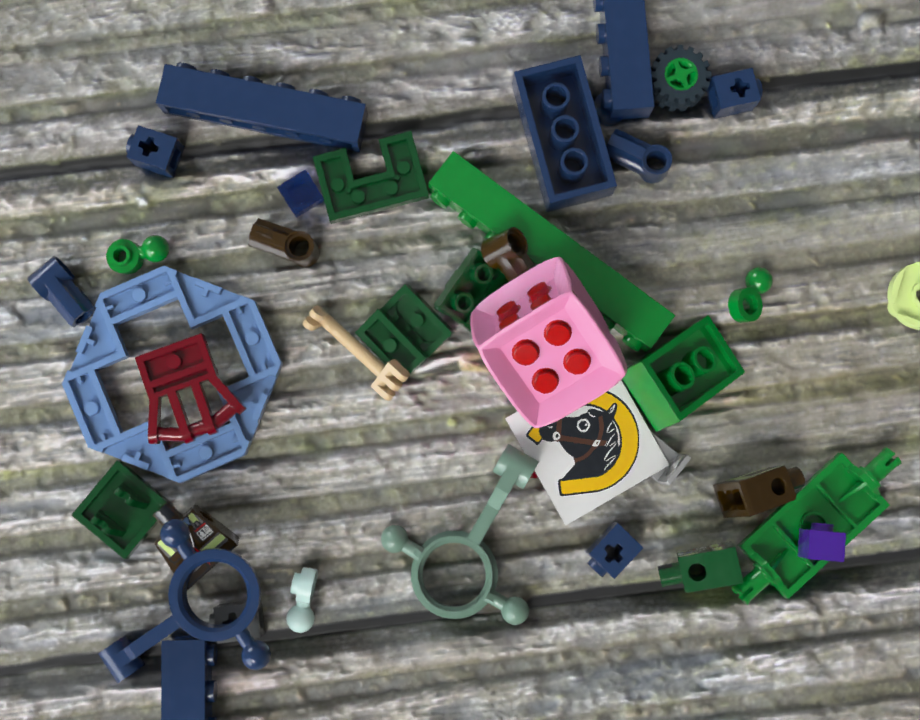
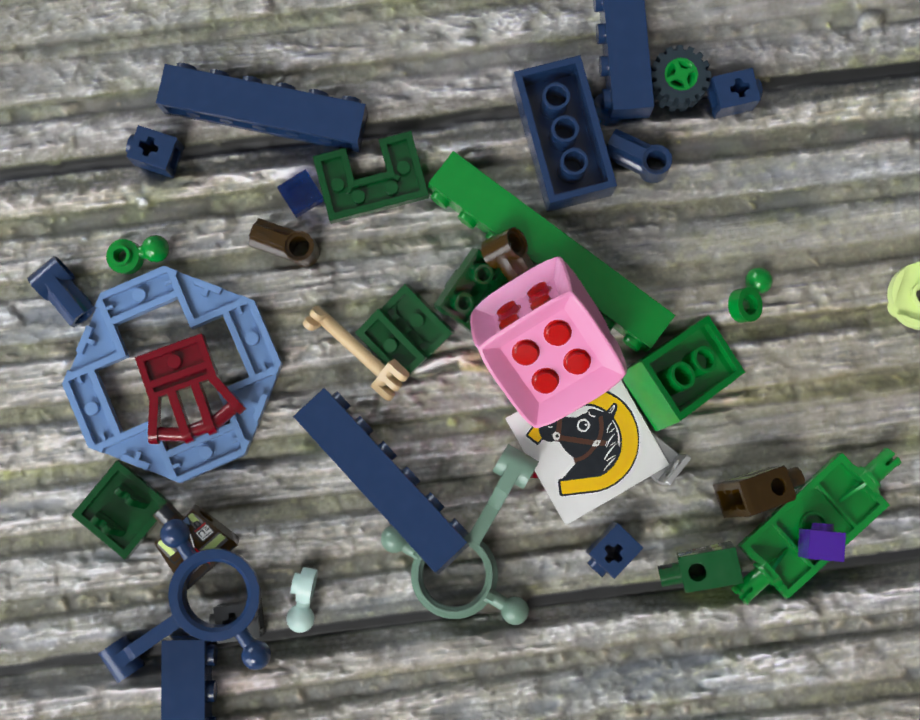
(382, 481): none -> dark blue brick

